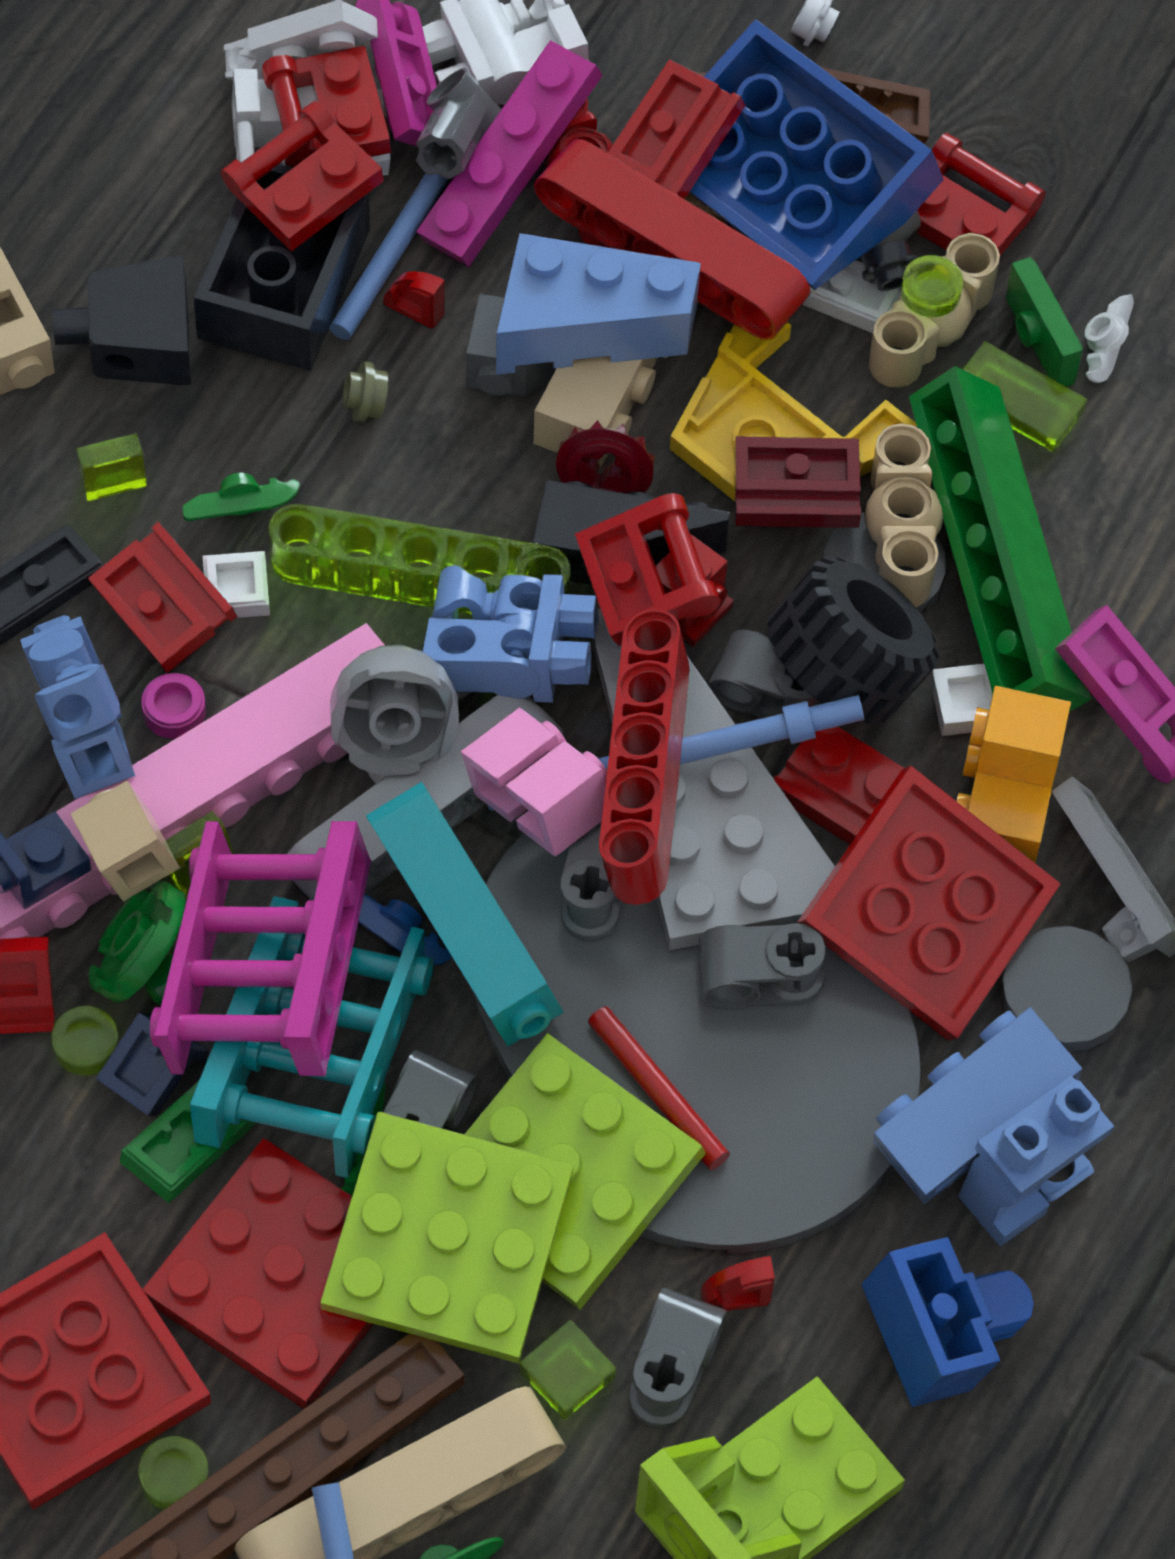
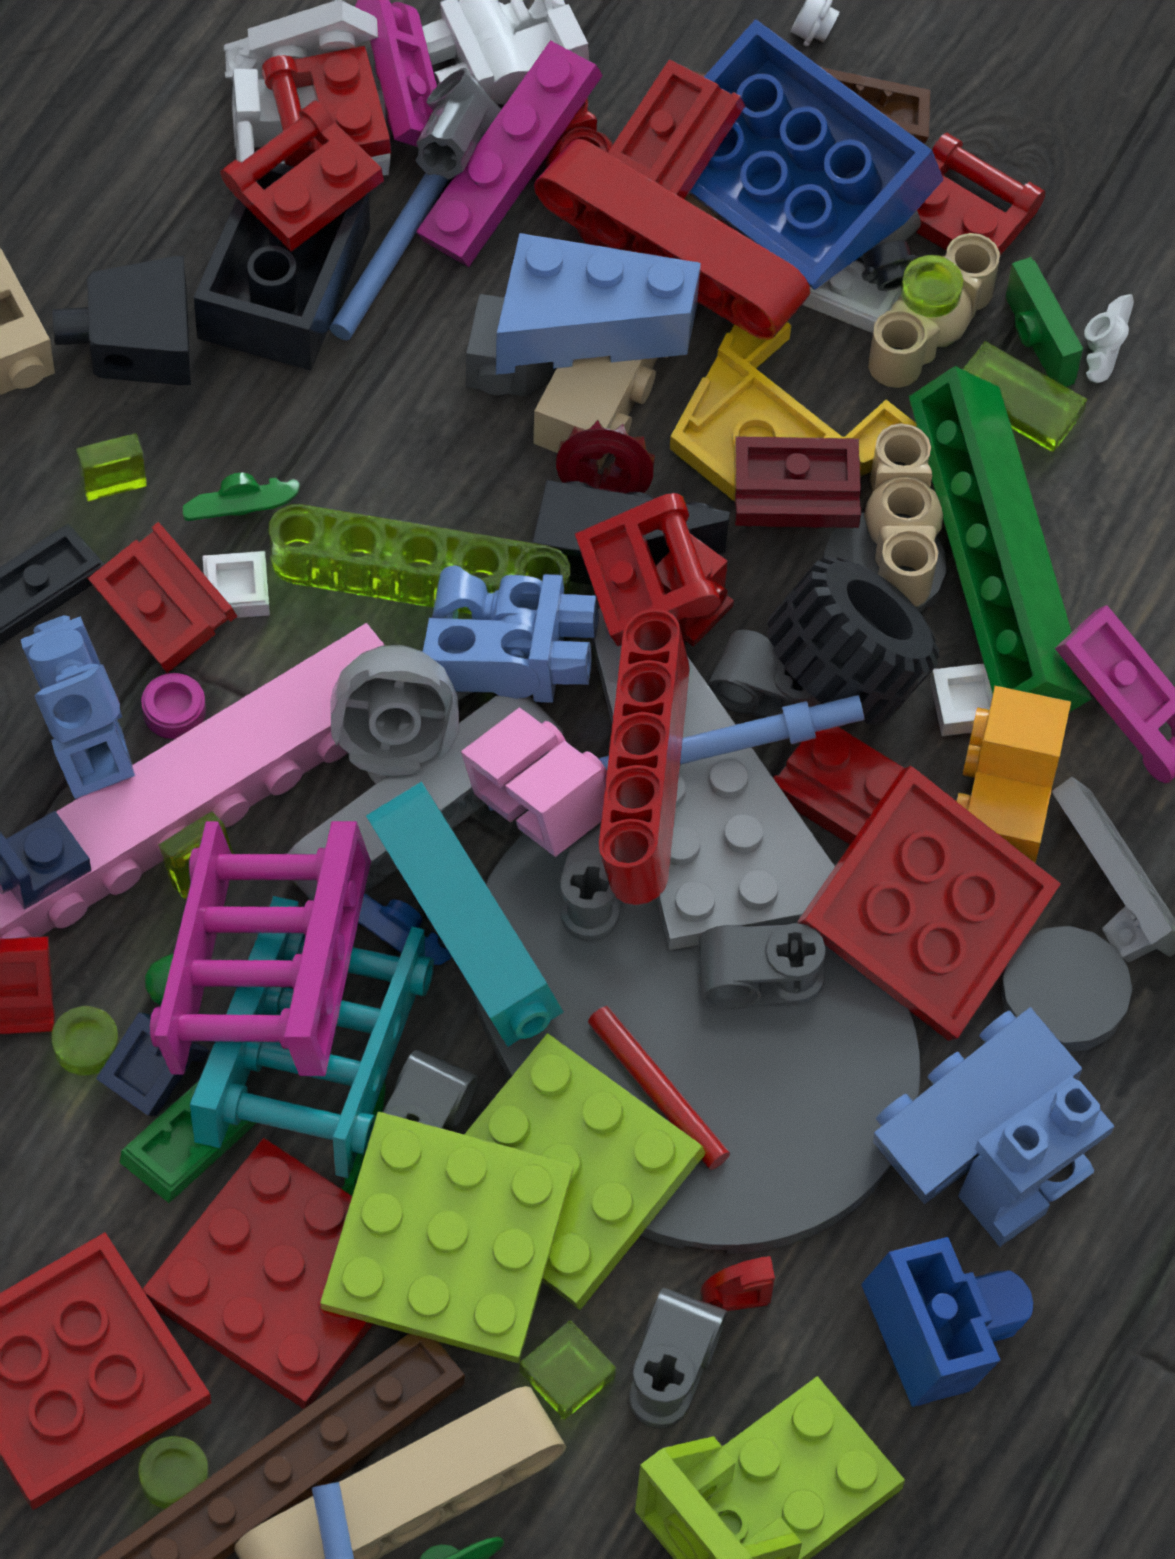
(124, 840): tan brick -> none
(137, 941): green tile -> none
(365, 392): olive plate -> none
(418, 297): red tile -> none

